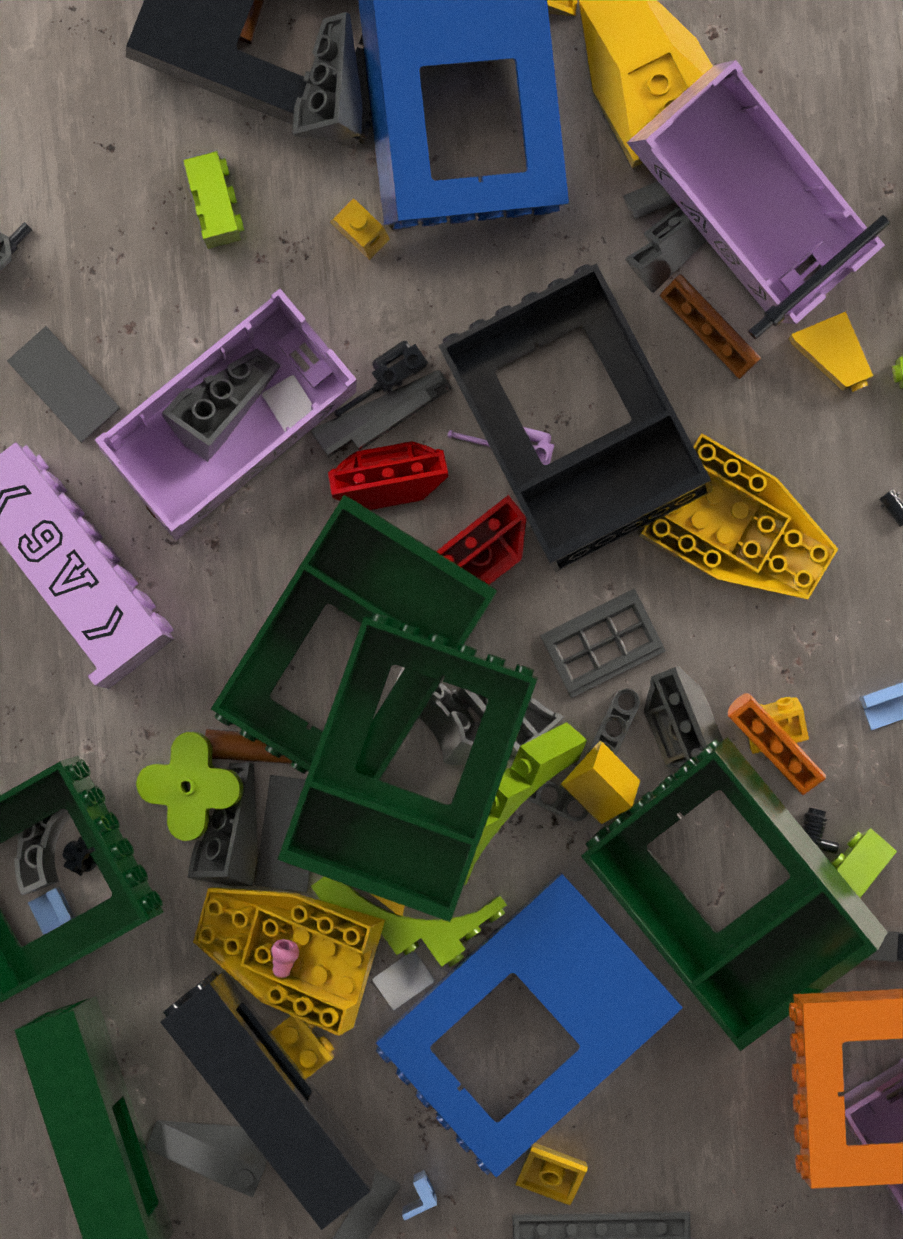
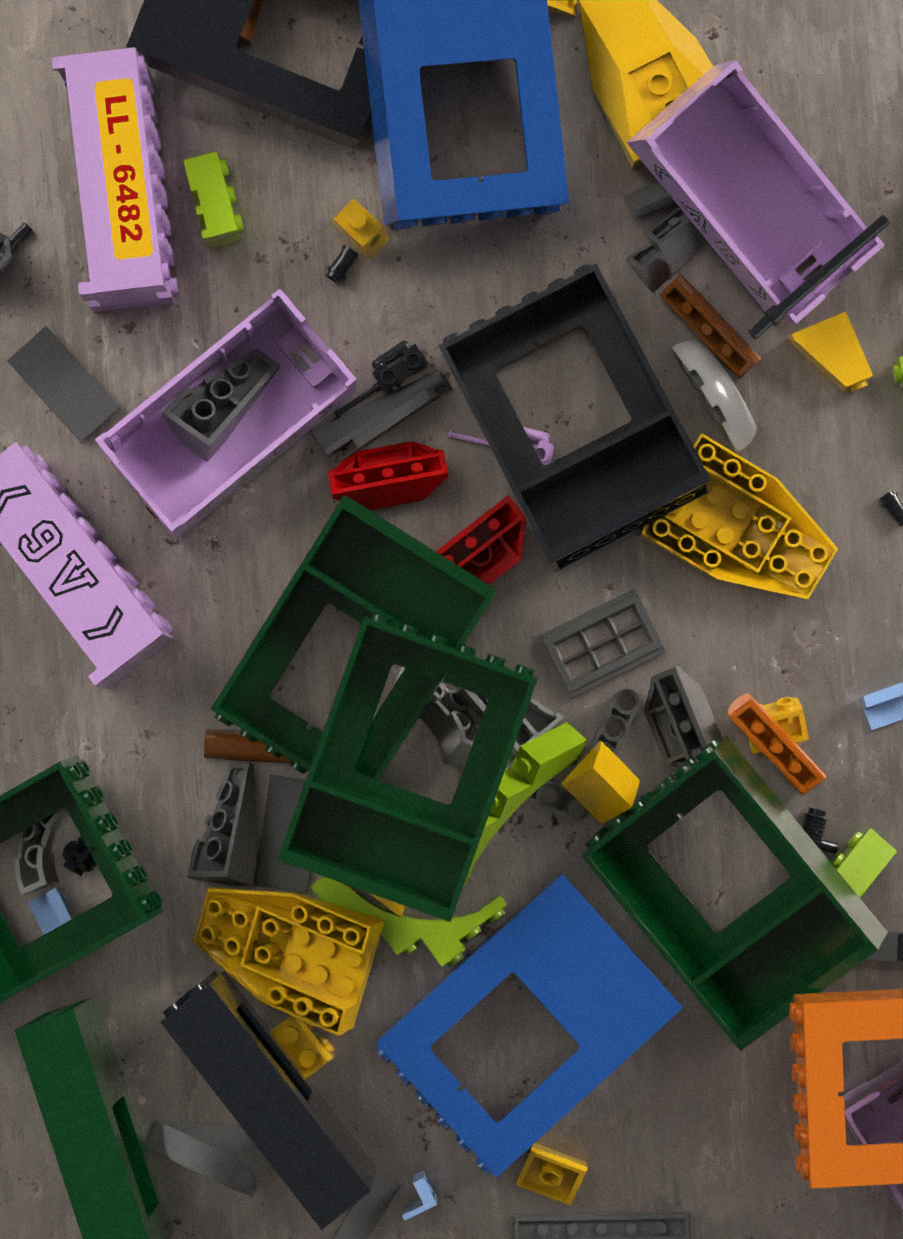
(119, 180): none -> lavender piece
(209, 786): lime plant -> none
(284, 955): bright pink piece -> none
(288, 402): white sticker -> none
(332, 96): dark grey wedge -> none
(341, 264): none -> black pin
(403, 980): white sticker -> none
(718, 391): none -> light grey brick

